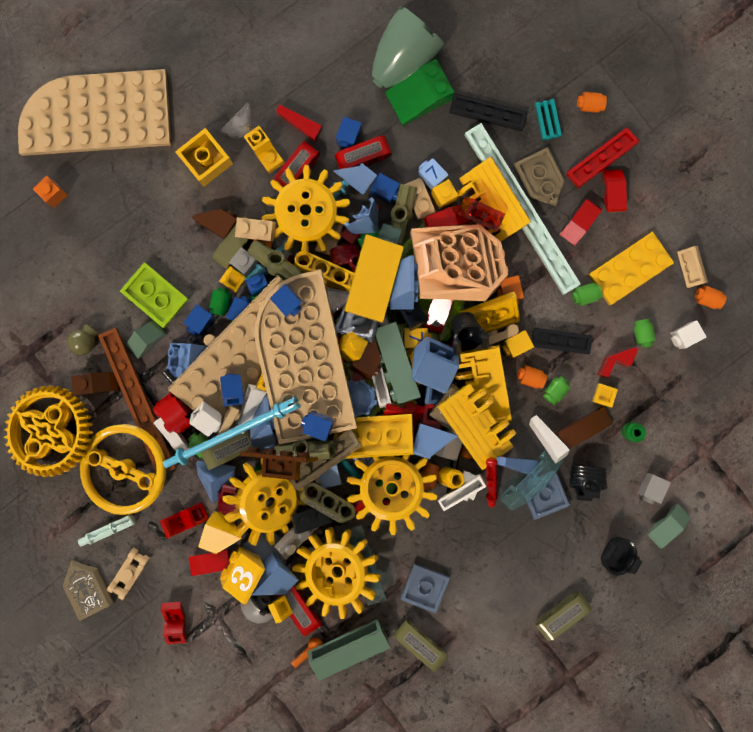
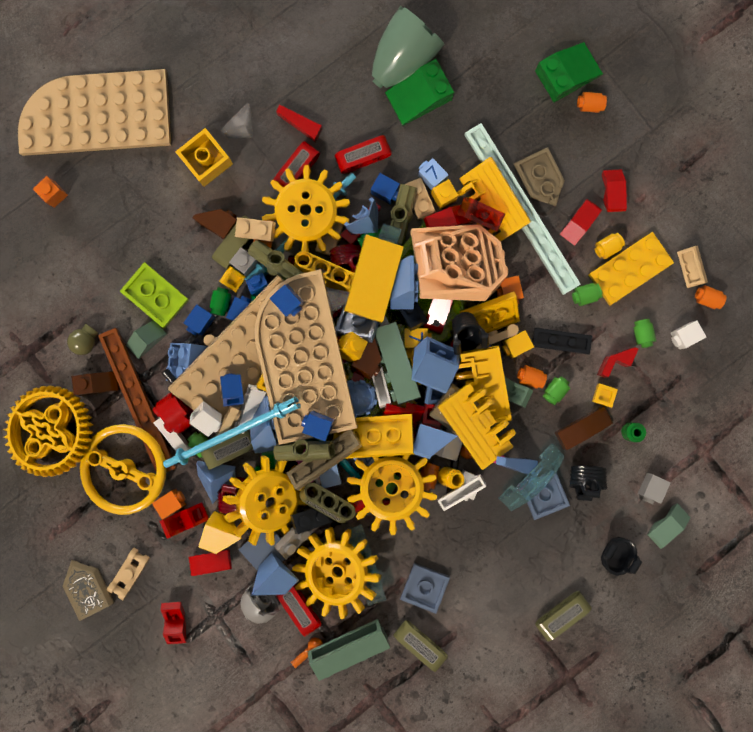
(107, 530): light aqua piece -> none
(169, 503): none -> orange brick
(242, 574): yellow slope -> none
(263, 149): yellow slope -> none
(280, 465): reddish brown bracket -> none
(280, 609): yellow plate -> none
(348, 133): blue brick -> none
(358, 177): medium blue slope -> none
(488, 112): black tile -> none
(491, 478): red piece -> none
(518, 393): none -> sand green slope
(545, 104): teal tile -> none
(550, 441): white piece -> none
(567, 71): none -> green slope
(602, 158): red plate -> none
(609, 245): none -> yellow brick

